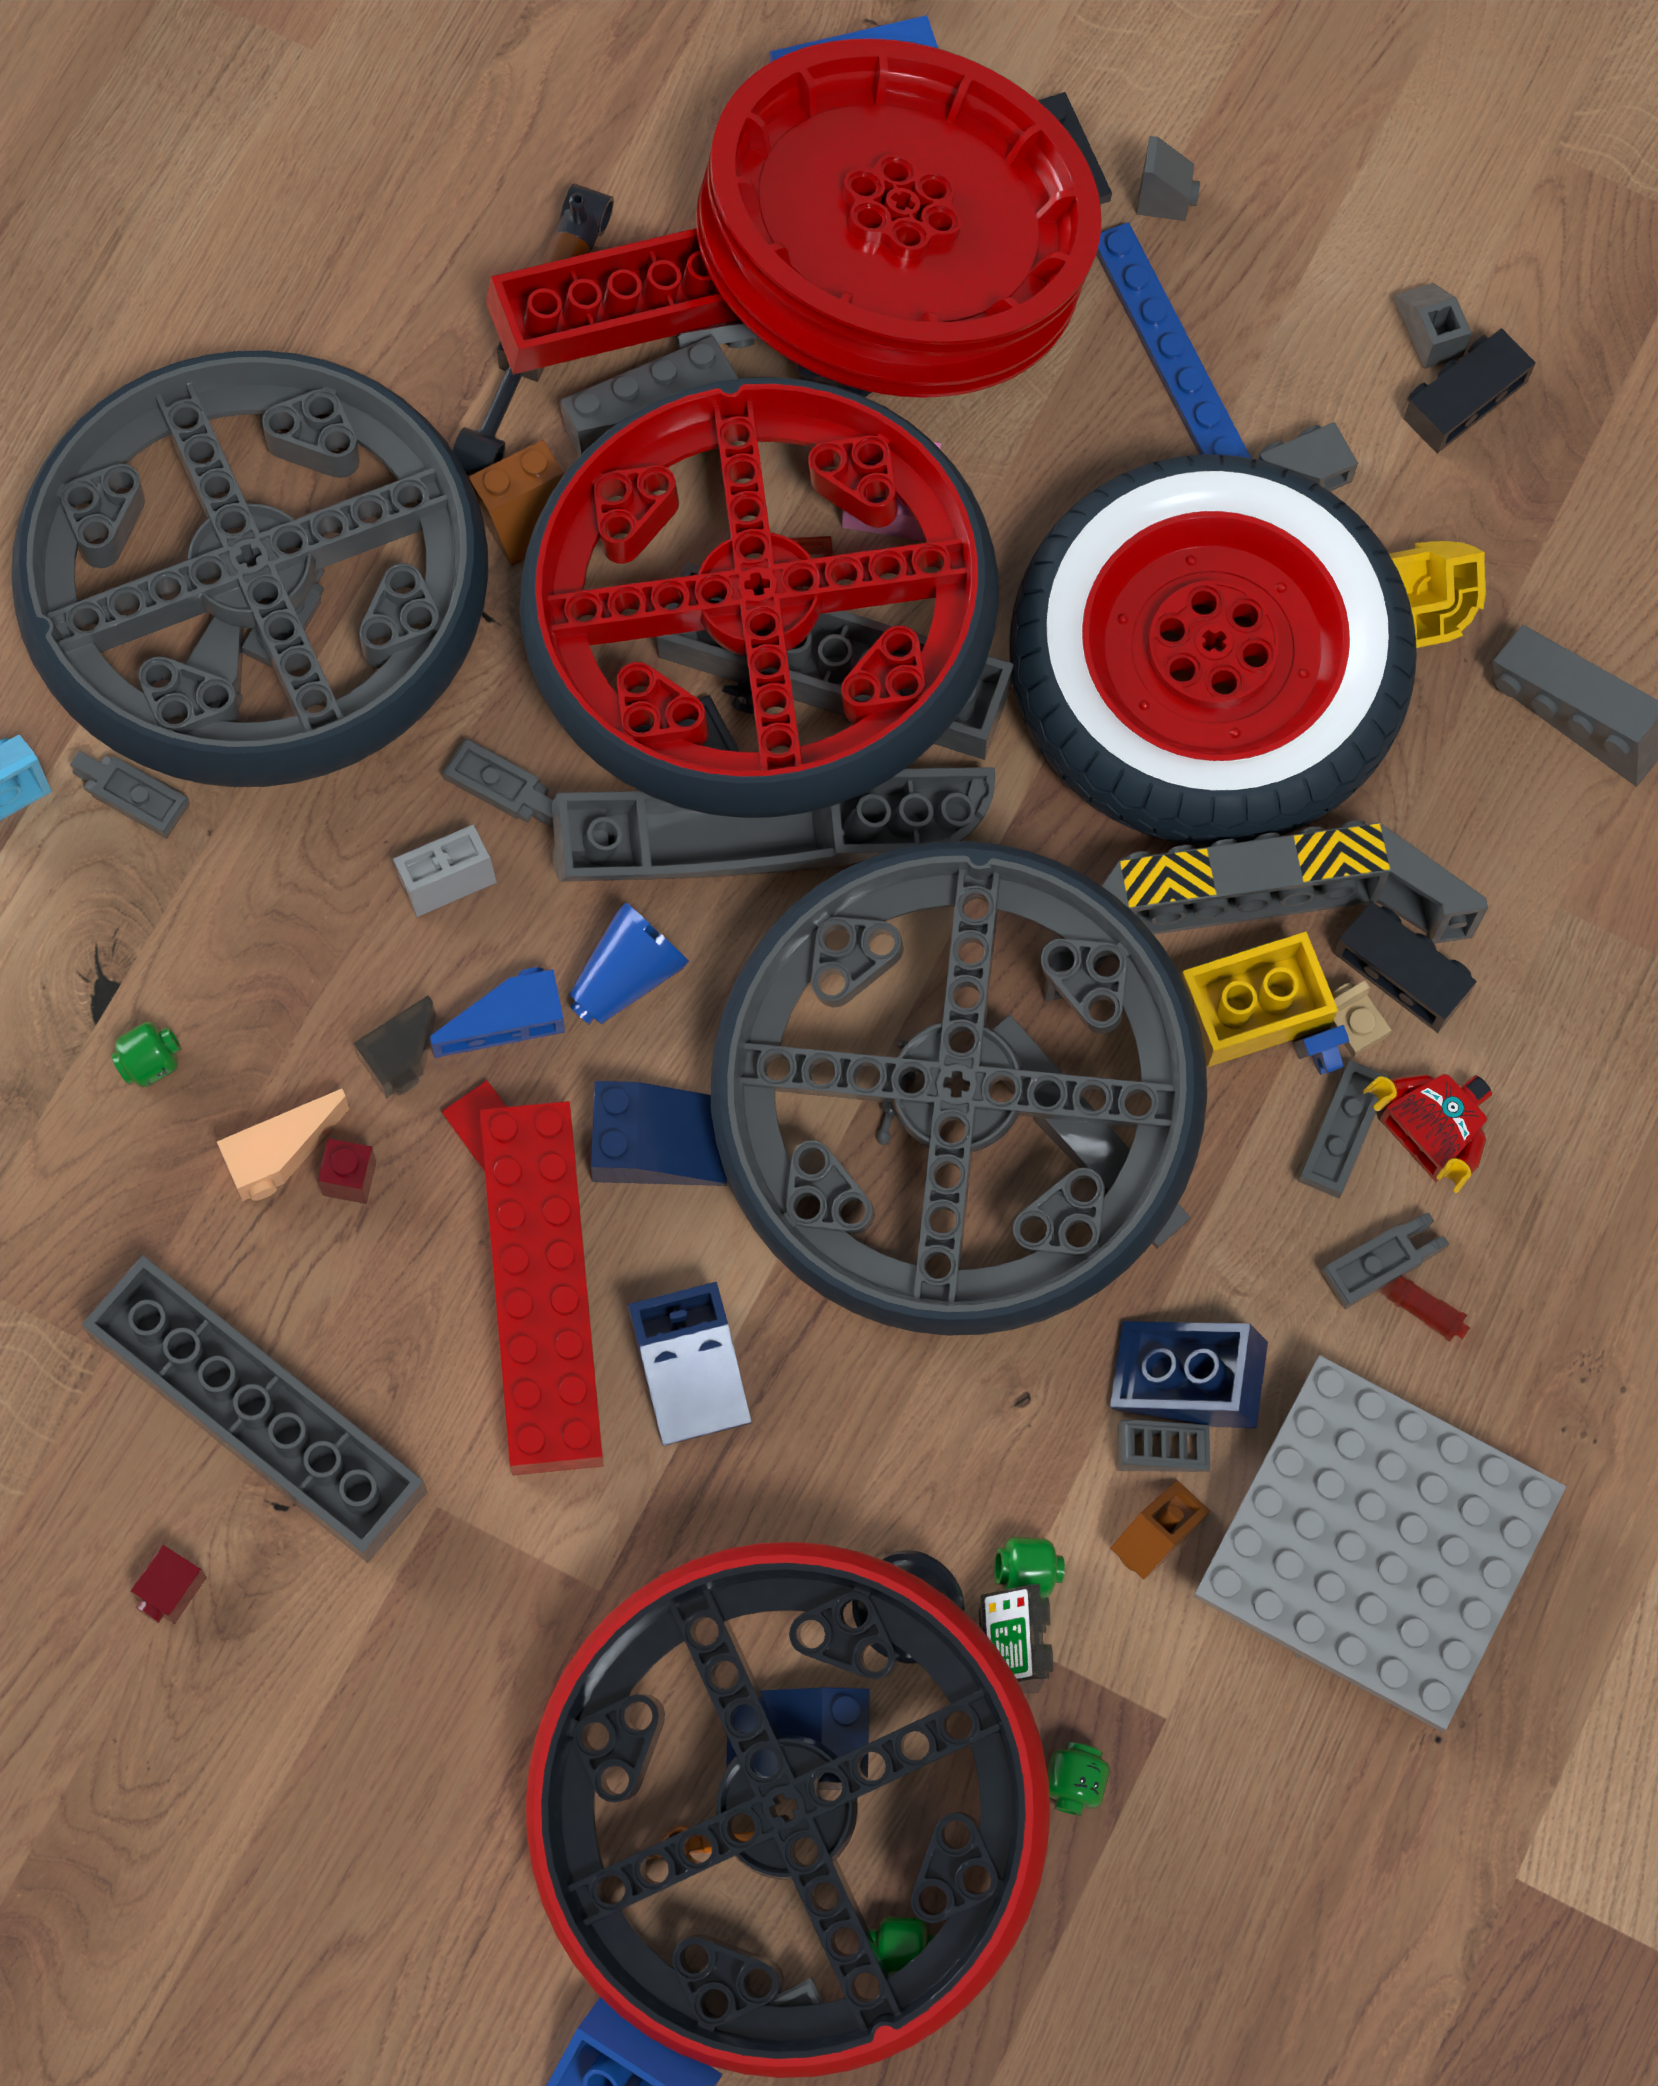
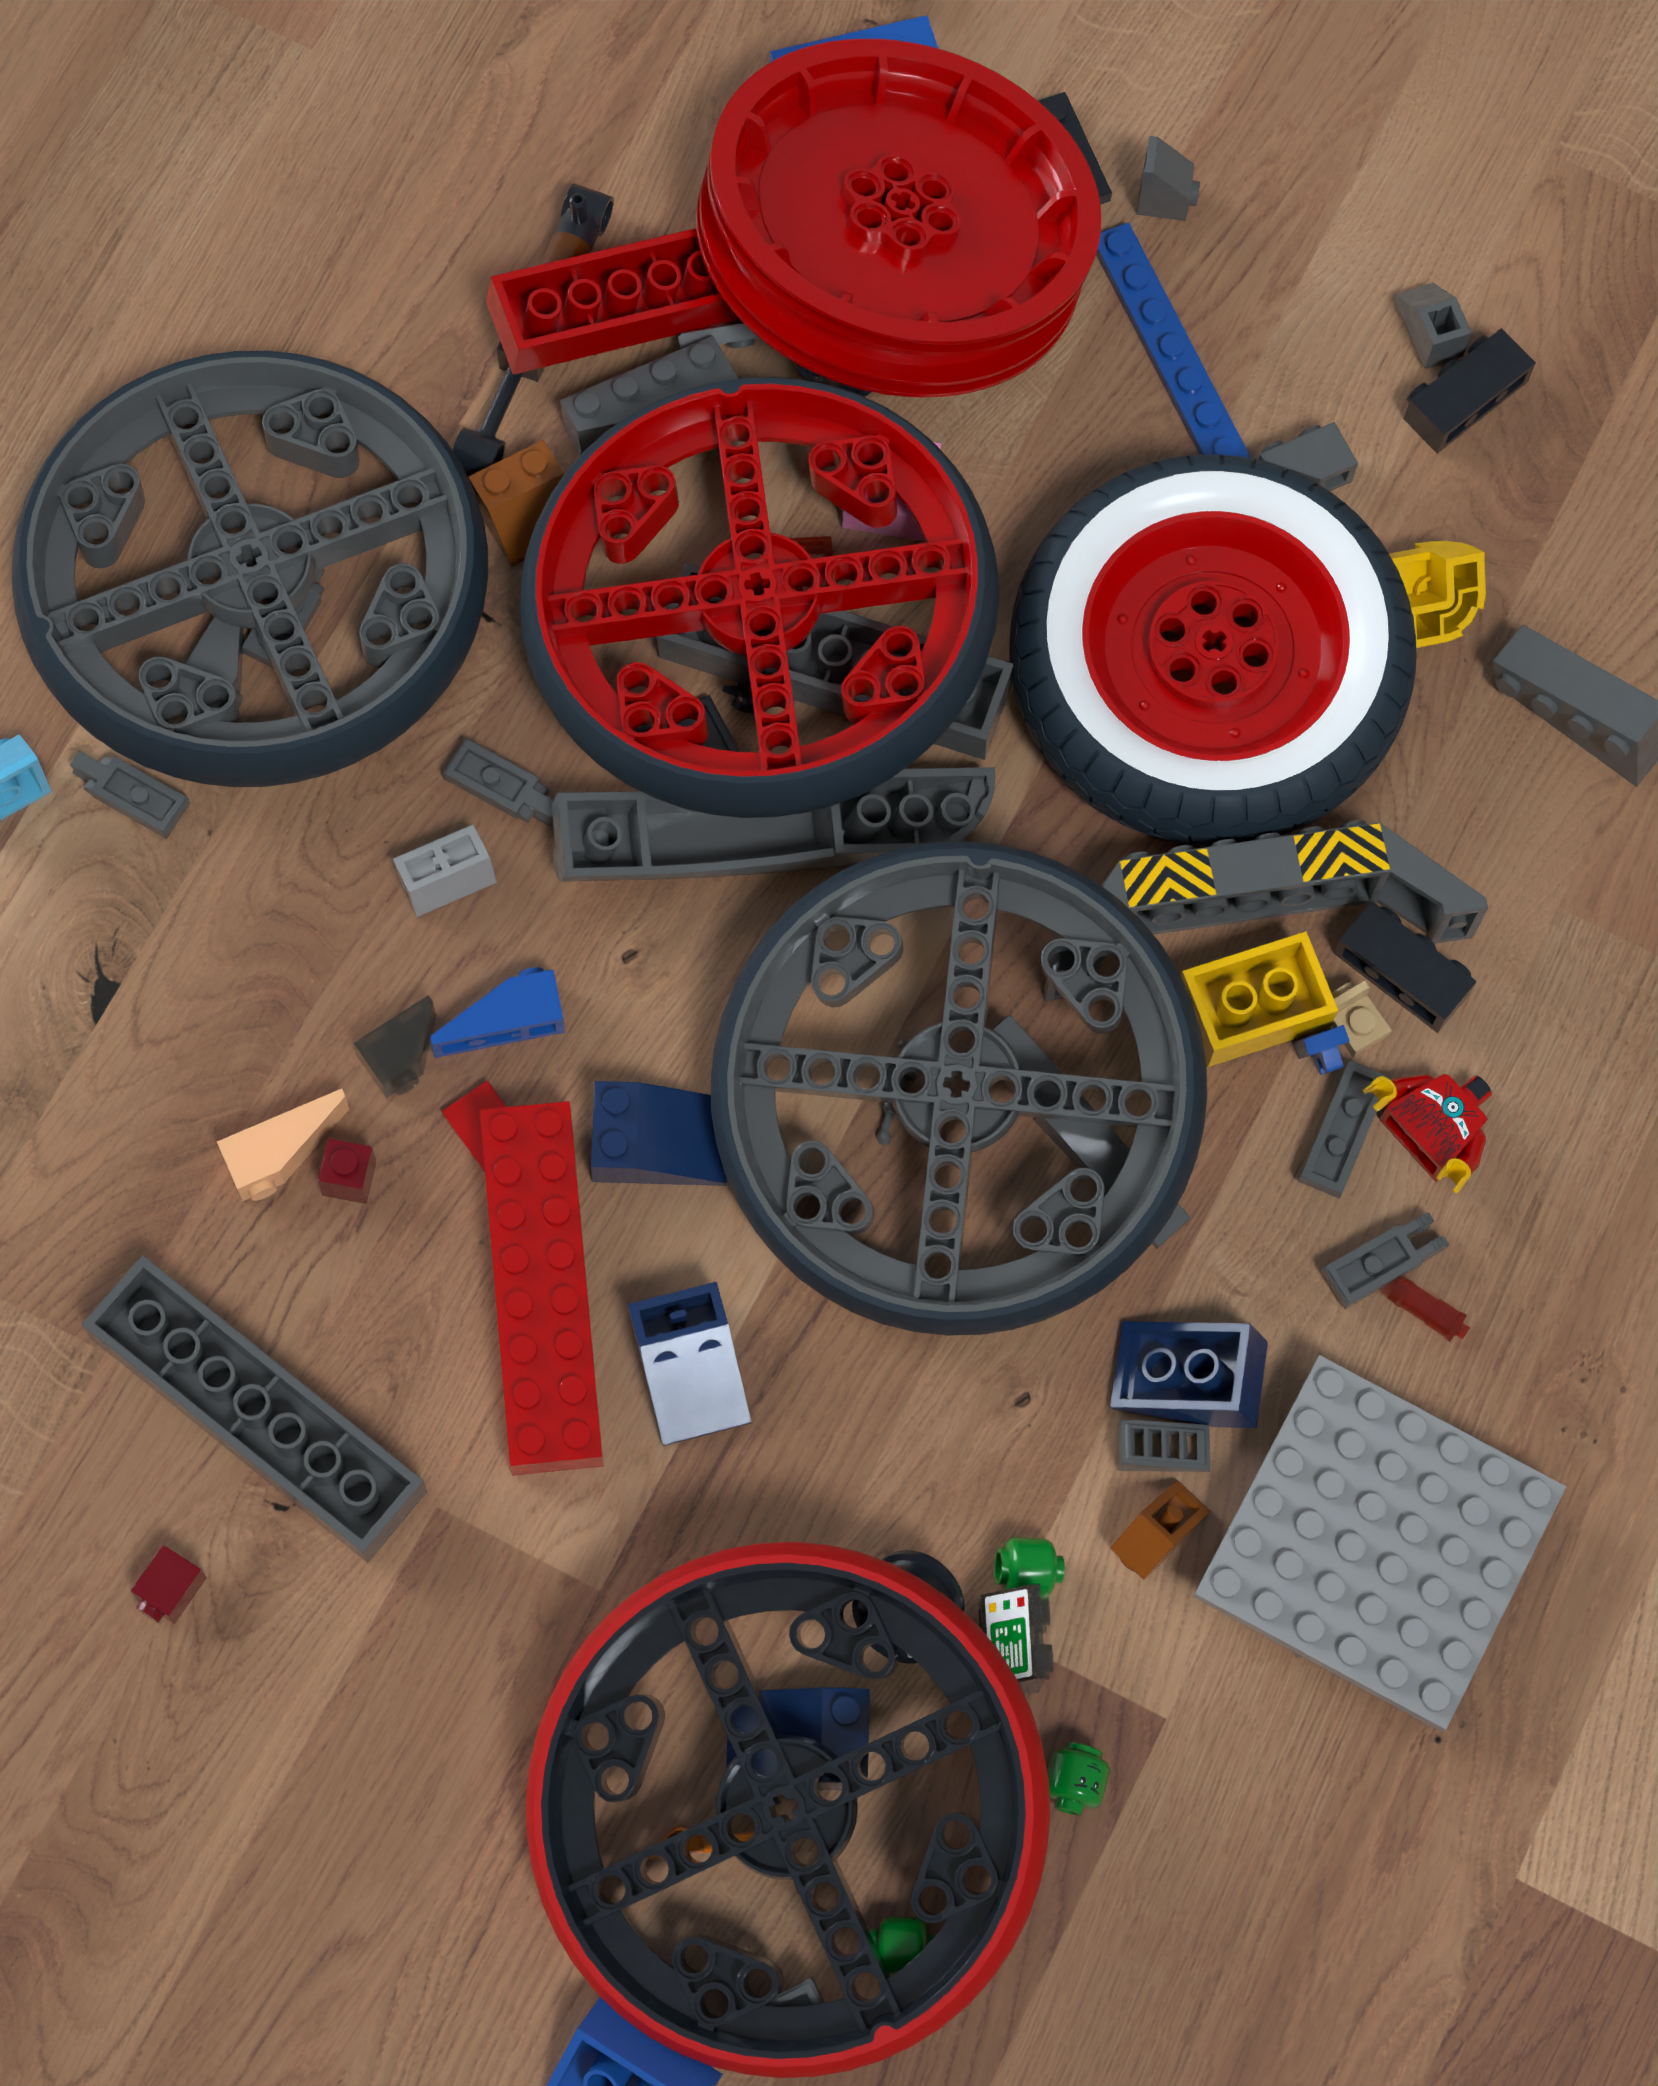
(146, 1054): green head -> none
(624, 967): blue cone -> none

